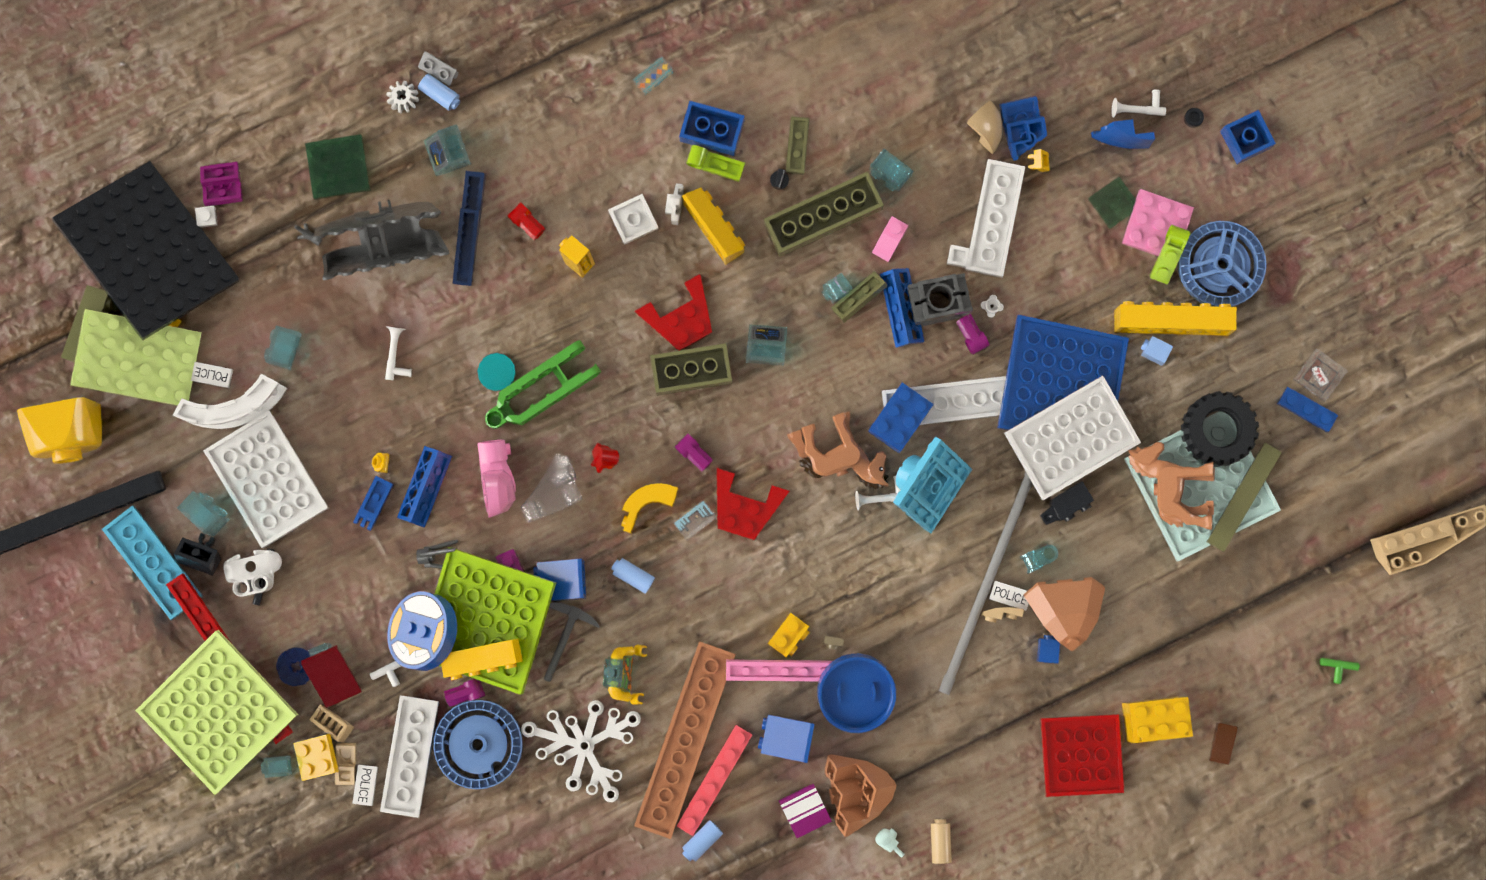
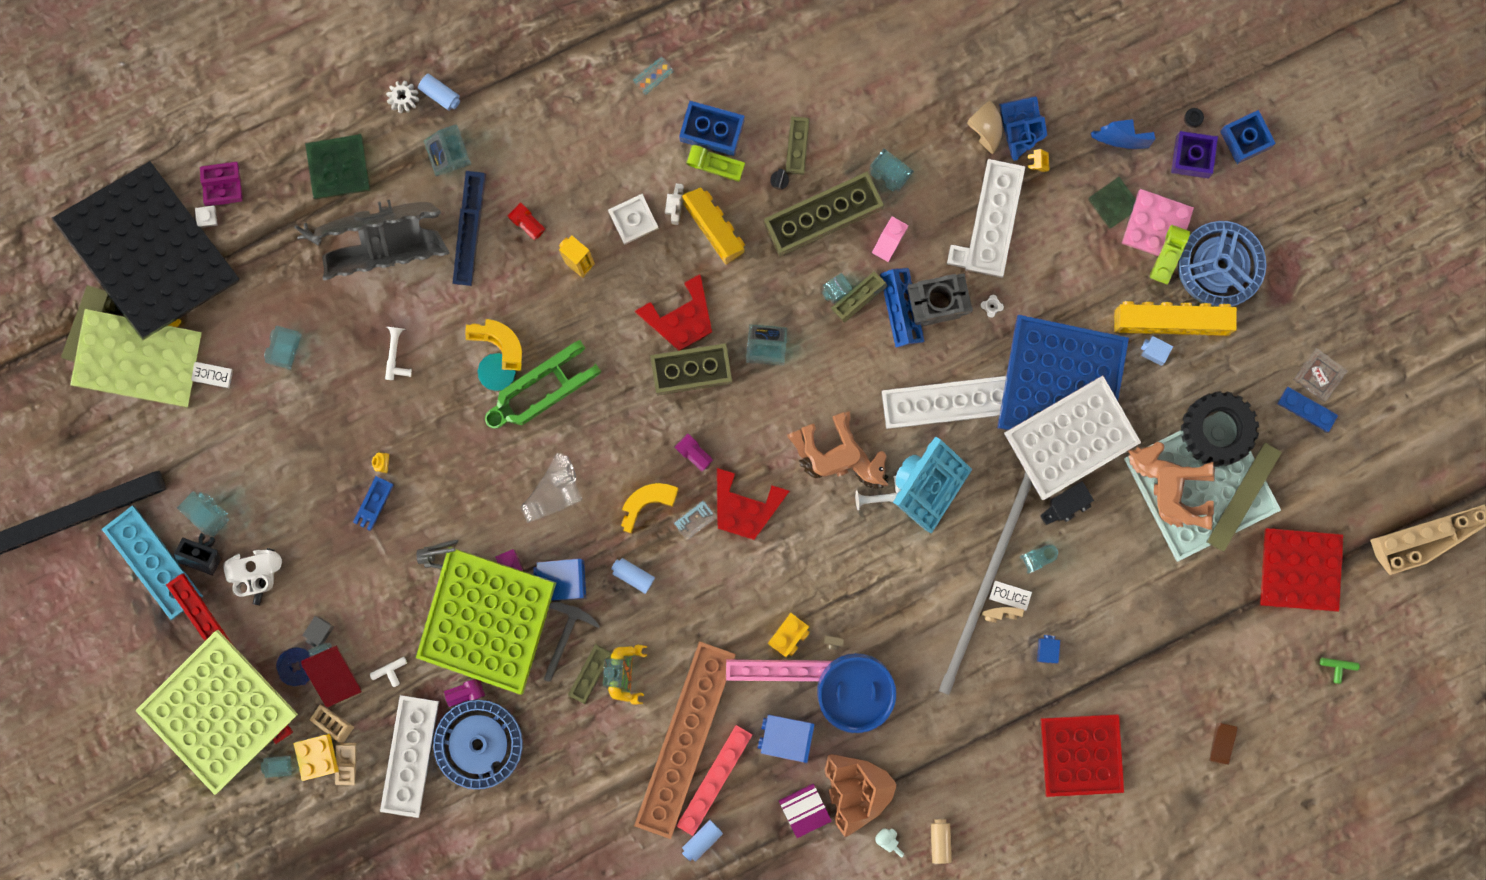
(62, 429): yellow piece -> none
(236, 412): white fence -> none
(266, 479): white plate -> none
(317, 631): none -> dark grey brick
(365, 785): white tile -> none
(422, 631): piece -> none
(426, 488): blue fence -> none
(438, 68): light grey hinge -> none
(481, 658): yellow brick -> none
(496, 476): bright pink piece -> none
(502, 337): none -> yellow arch
(562, 739): white plant -> none
(589, 674): none -> olive tile
(604, 457): red piece -> none
(900, 417): blue brick -> none
(974, 338): magenta piece -> none
(1067, 608): nougat brick -> none
(1149, 110): white piece -> none
(1157, 719): yellow container -> none
(1194, 154): none -> dark purple brick
(1301, 570): none -> red plate

